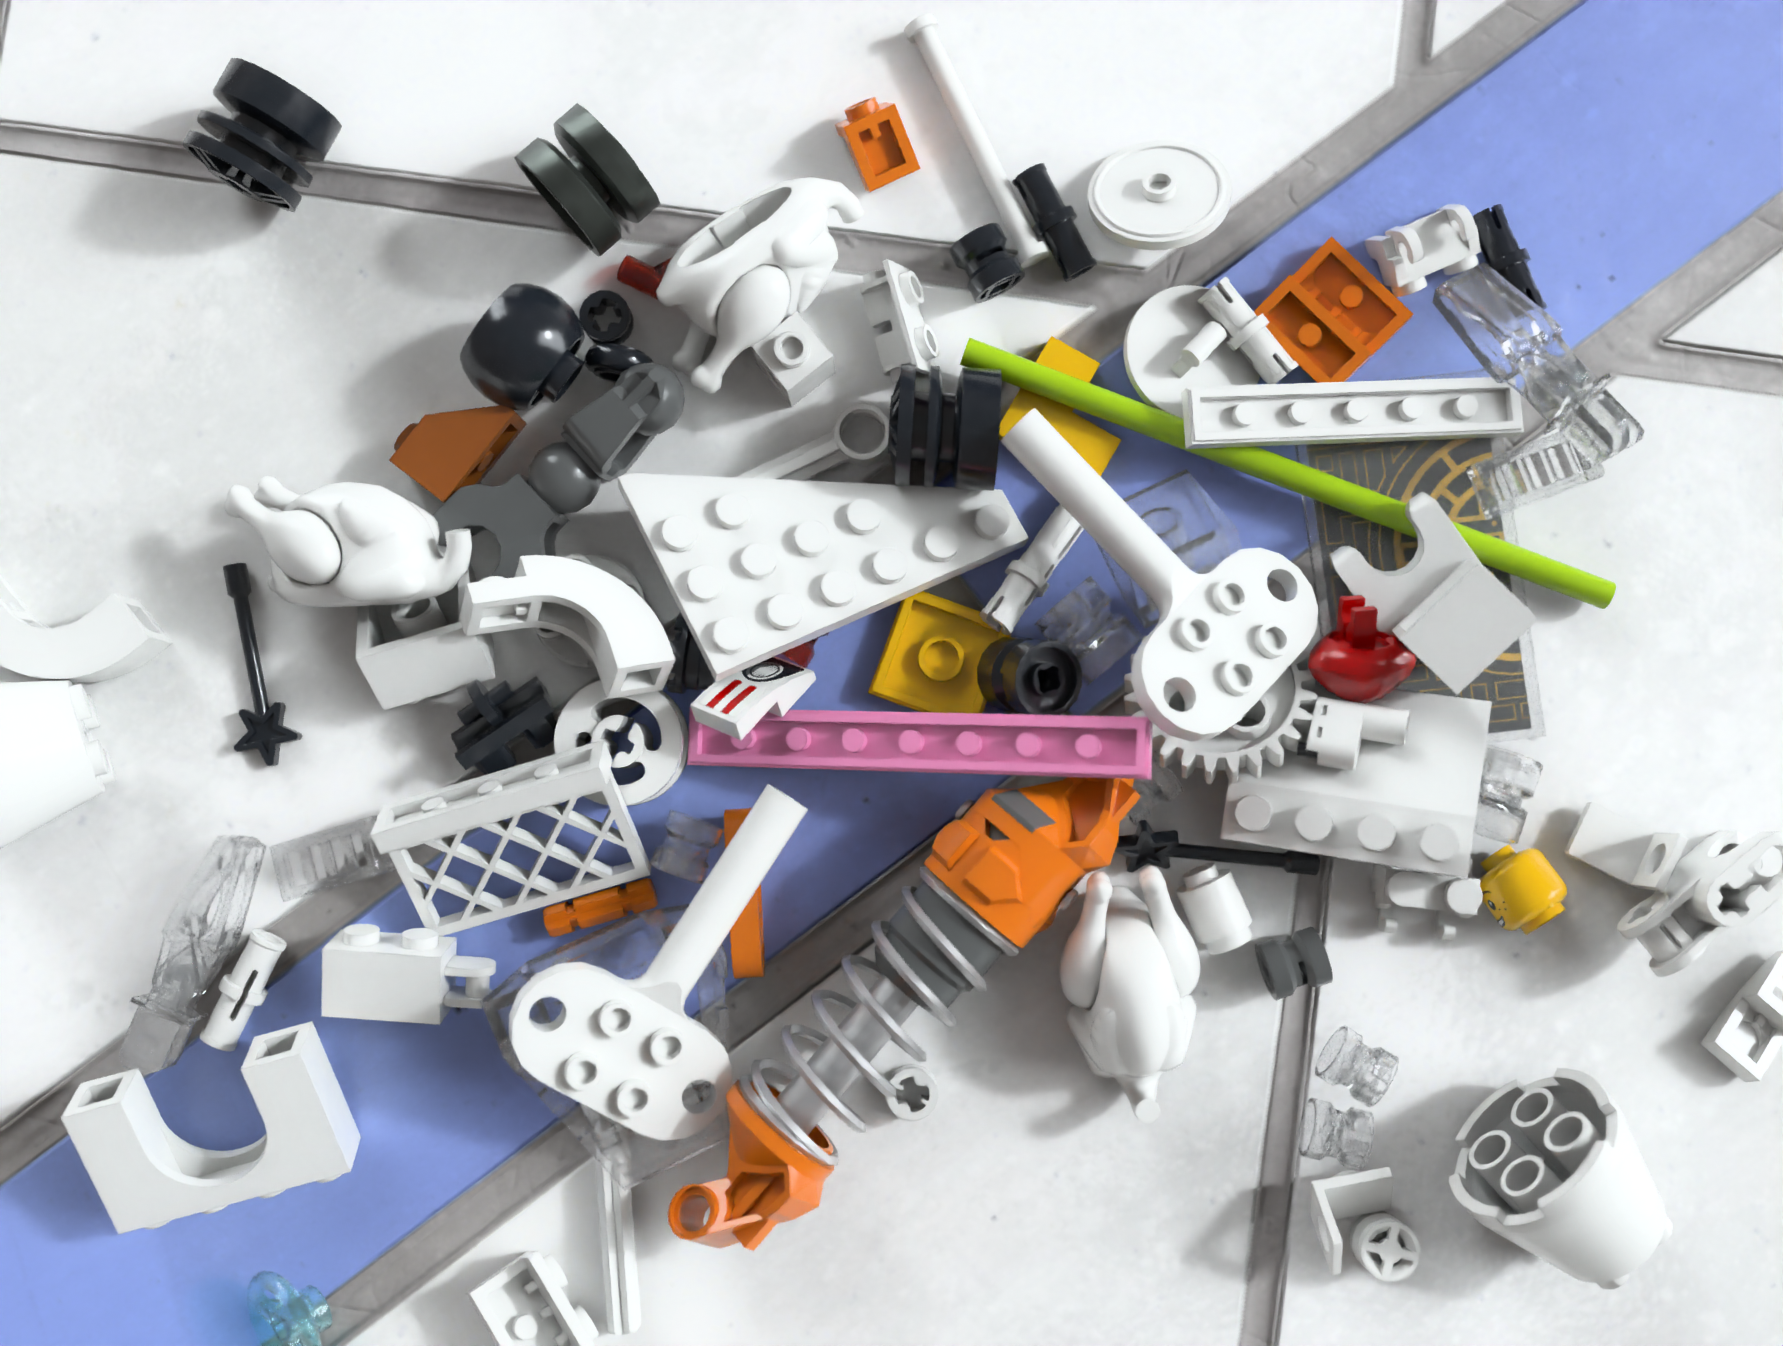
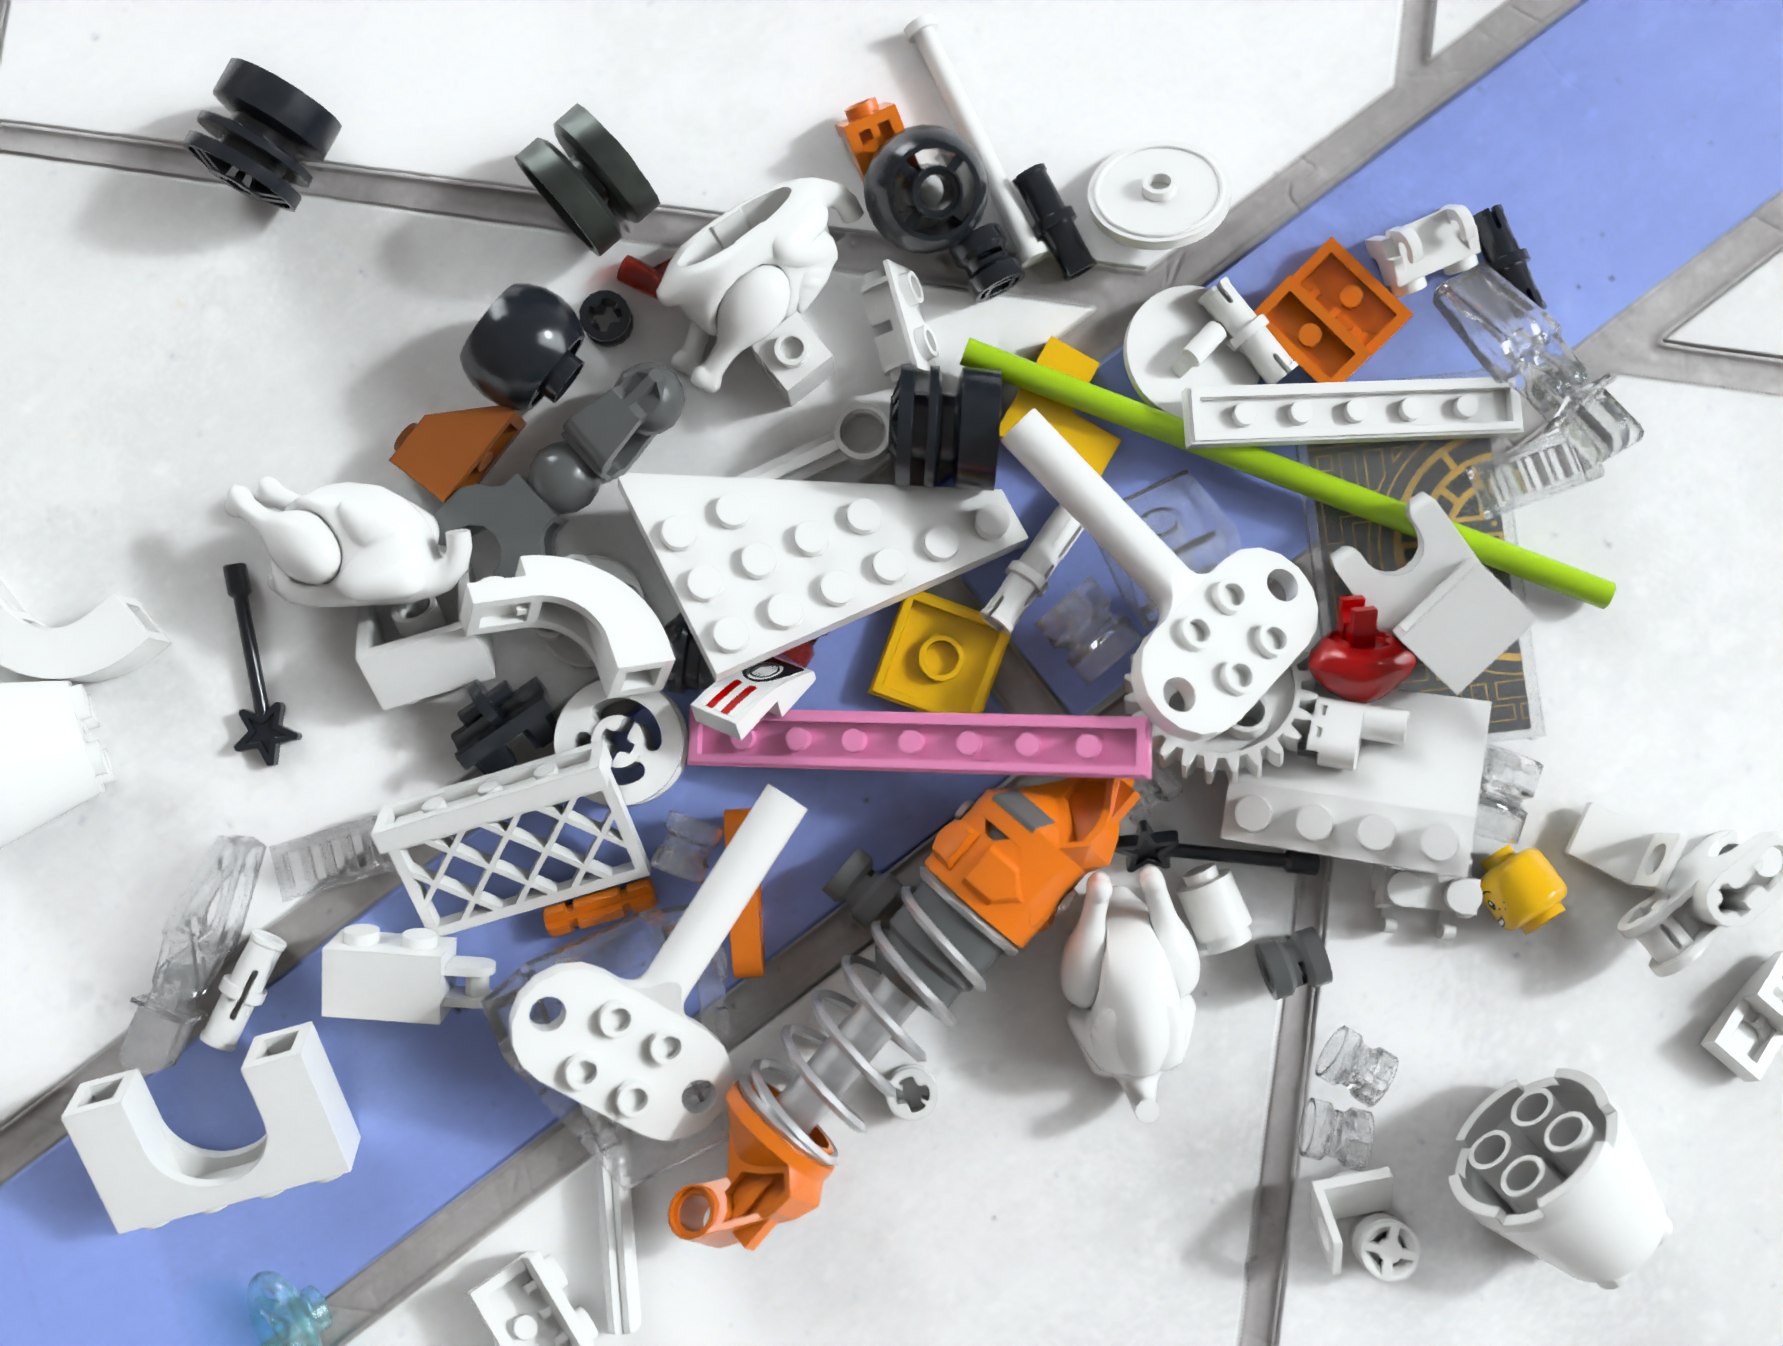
(611, 359): black piece -> none
(862, 887): none -> dark grey wheel
(963, 187): none -> black wheel
(1029, 676): black wheel -> none

